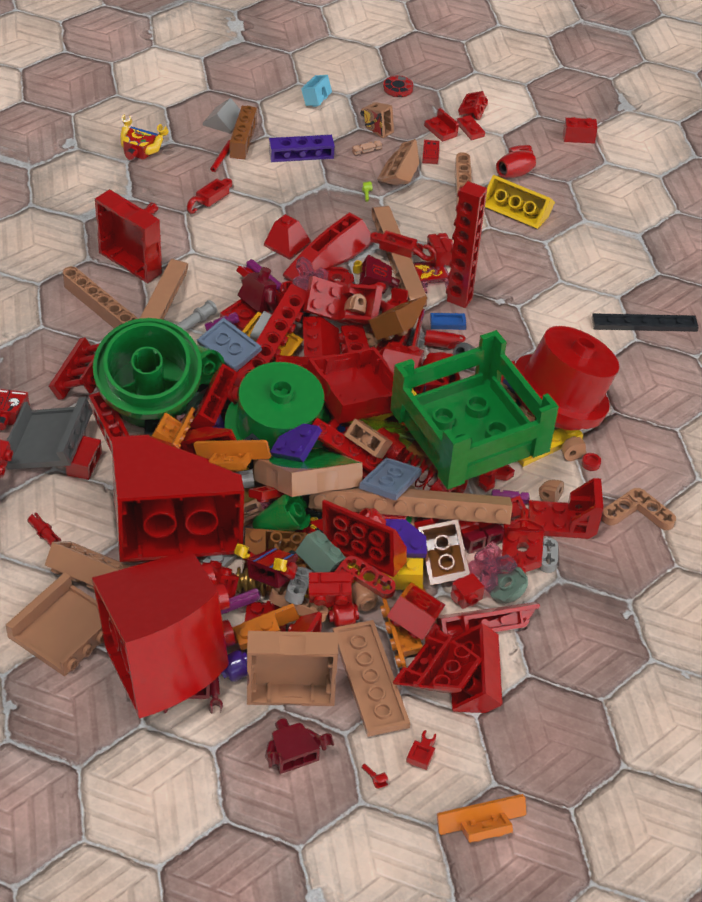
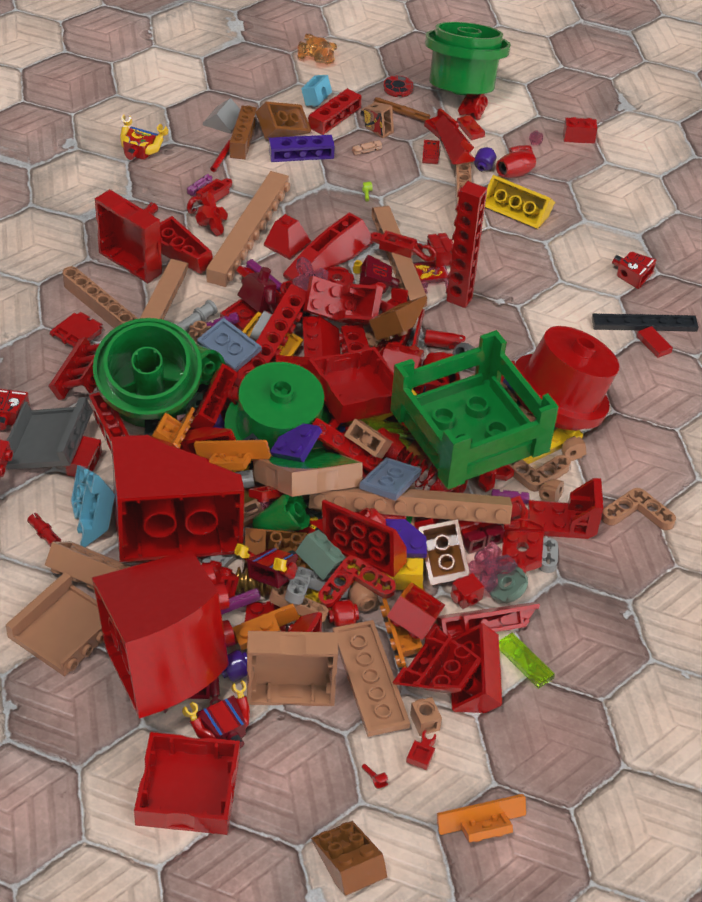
(77, 327): none -> red plate
(91, 504): none -> medium azure wedge
(182, 245): none -> red wedge
(187, 783): none -> red tile
(198, 329): none -> nougat gear
(206, 179): none -> magenta axle
(211, 214): none -> red plant
(222, 720): none -> torso
(247, 229): none -> nougat brick
(282, 120): none -> dark orange slope
(295, 746): dark red torso -> none
(317, 48): none -> clear orange animal
(330, 587): red brick -> none
(334, 111): none -> red brick
(350, 857): none -> dark orange slope
(356, 303): nougat piece -> none
(401, 165): nougat wedge -> none
(404, 110): none -> dark orange axle
(430, 721): none -> nougat brick
(448, 321): blue tile -> none
(454, 142): none -> red wedge
(465, 56): none -> green piece
(485, 159): none -> dark purple head
(525, 660): none -> clear neon green tile
(536, 138): none -> clear pink plate
(537, 476): none -> nougat beam
(591, 462): red tile -> none
(634, 268): none -> red torso
(654, 342): none -> red tile

